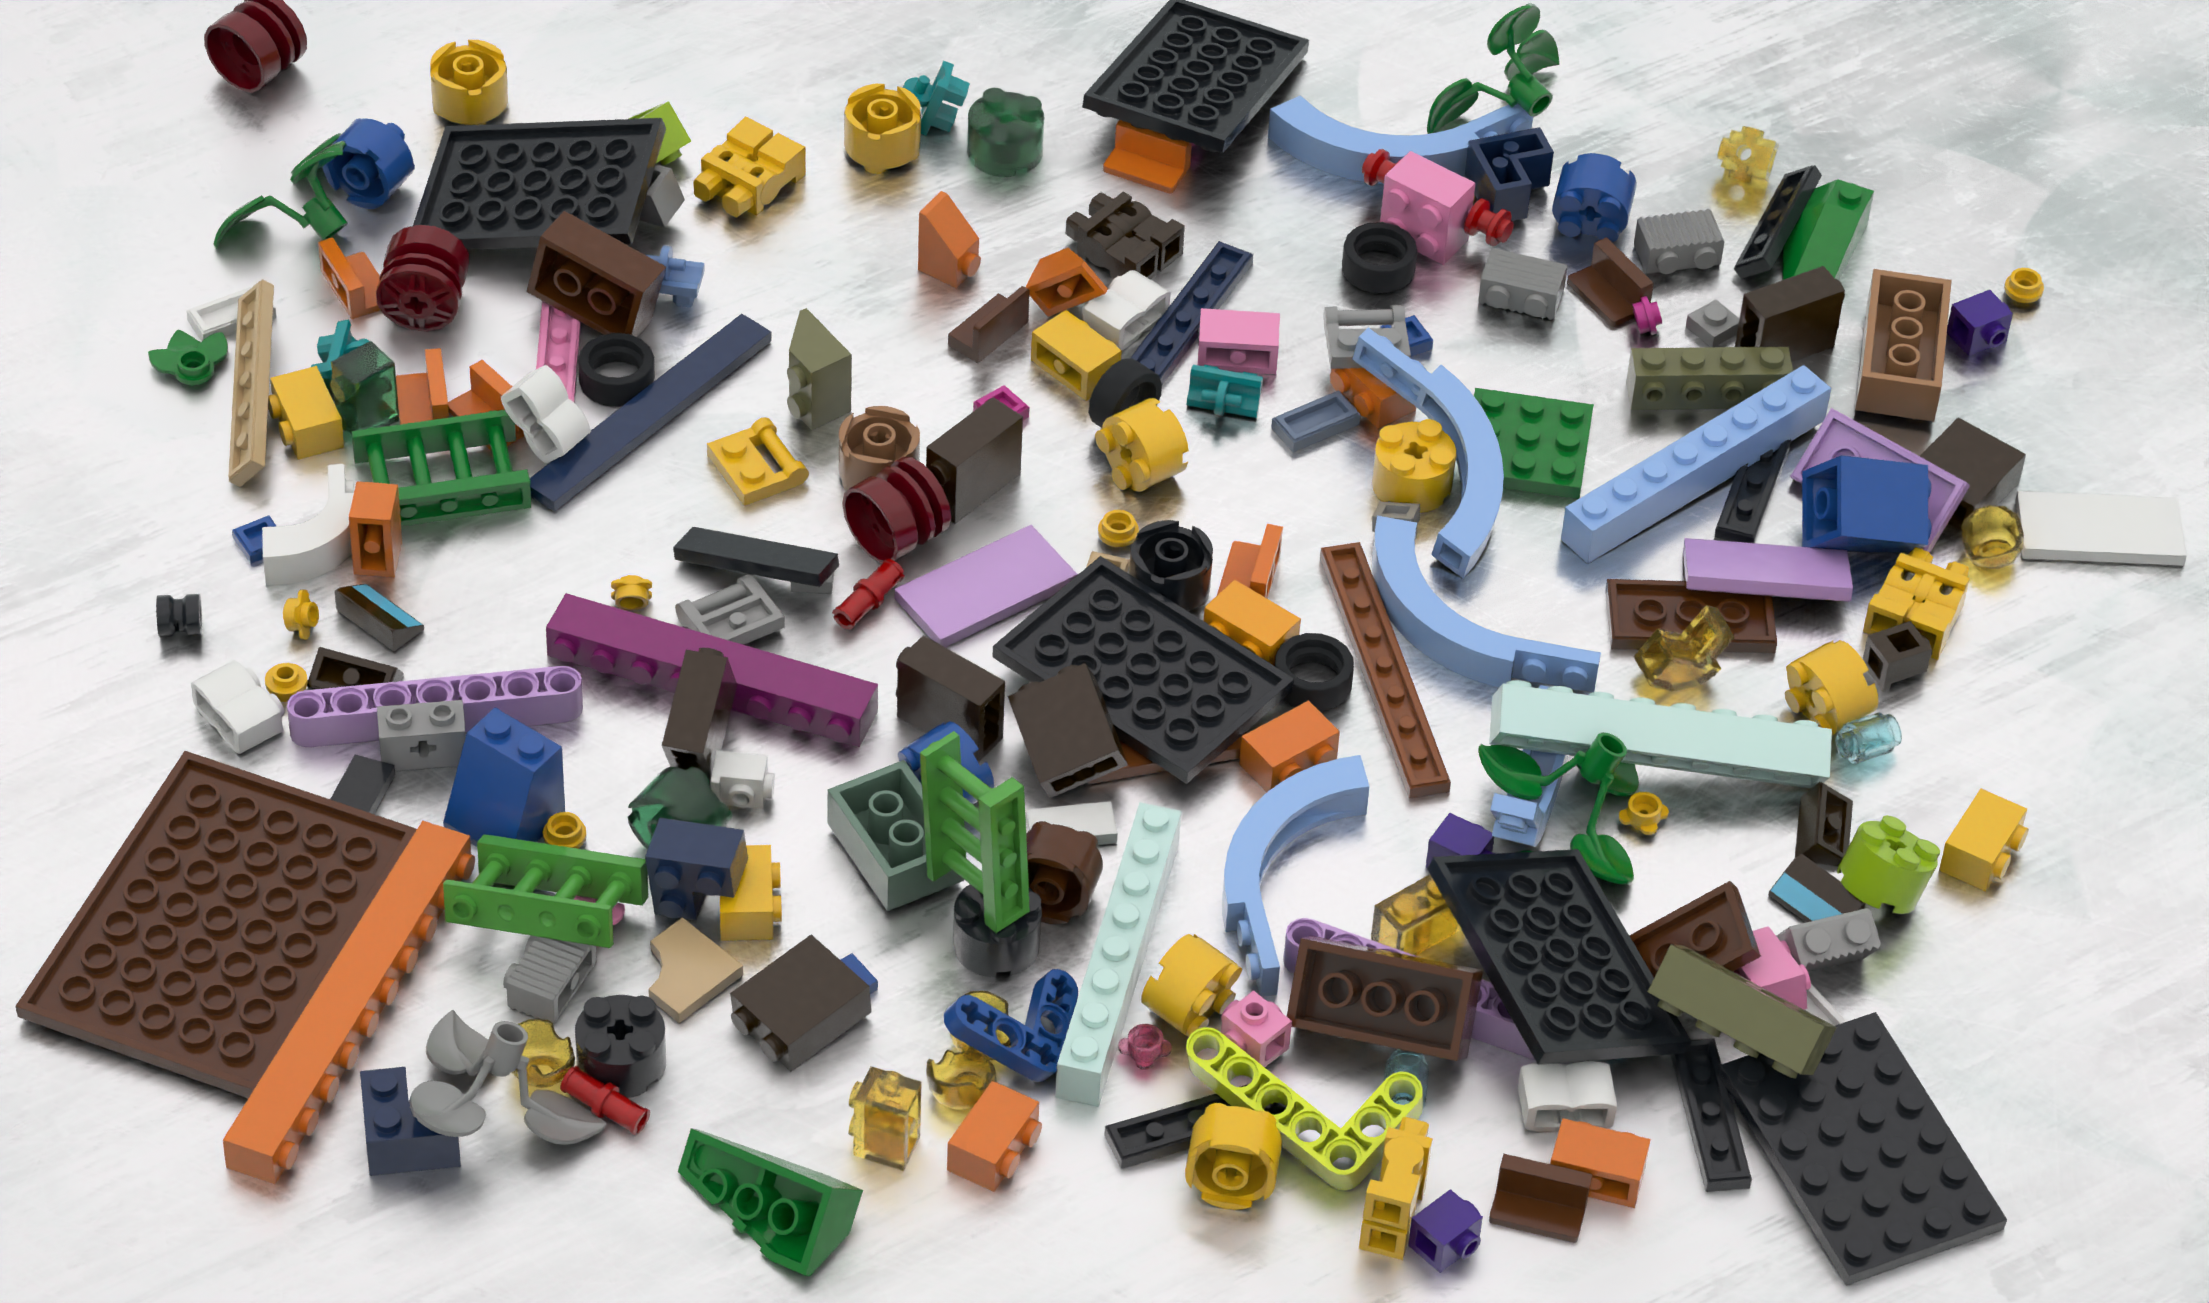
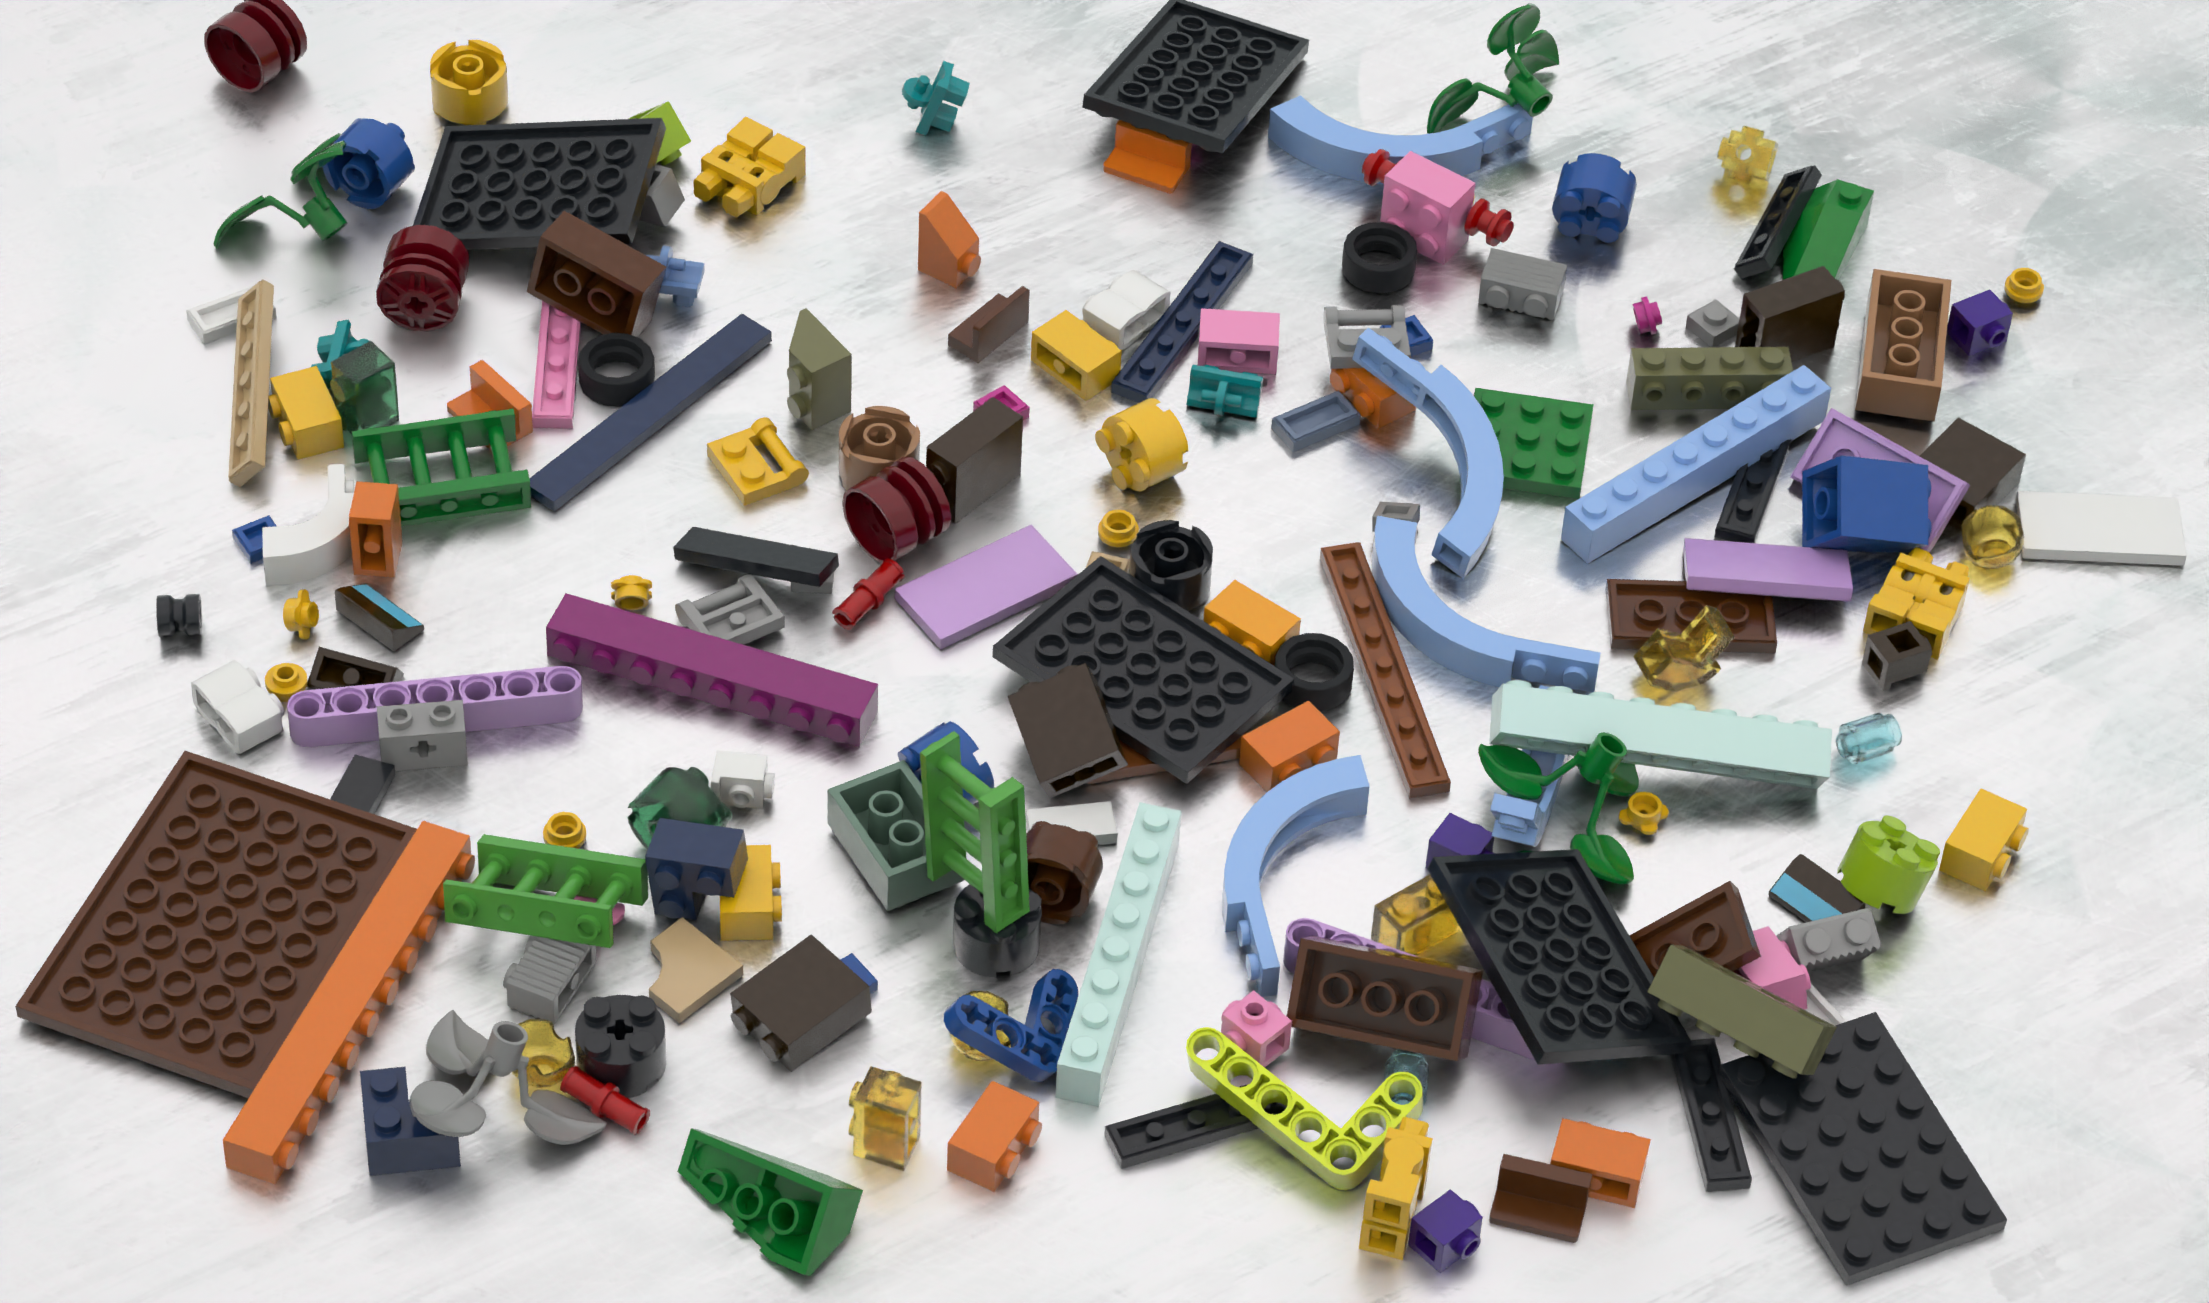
(190, 359): green plate -> none
(350, 278): orange panel -> none
(423, 394): orange panel -> none
(505, 781): blue slope -> none
(545, 414): white brick -> none
(699, 710): dark brown brick -> none
(882, 127): yellow brick -> none
(945, 687): dark brown brick -> none
(960, 1078): clear yellow hair -> none
(1005, 132): clear green brick -> none
(1063, 282): orange slope -> none
(1122, 387): black tyre -> none
(1125, 236): dark brown hips -> none
(1145, 1036): clear pink plate -> none
(1191, 984): yellow brick -> none
(1233, 1156): yellow brick -> none
(1253, 563): orange panel -> none
(1414, 464): yellow brick -> none
(1508, 168): dark blue brick -> none
(1570, 1092): white brick -> none
(1611, 284): reddish brown panel -> none
(1678, 241): light grey brick -> none
(1824, 825): dark brown slope -> none
(1830, 686): yellow brick -> none

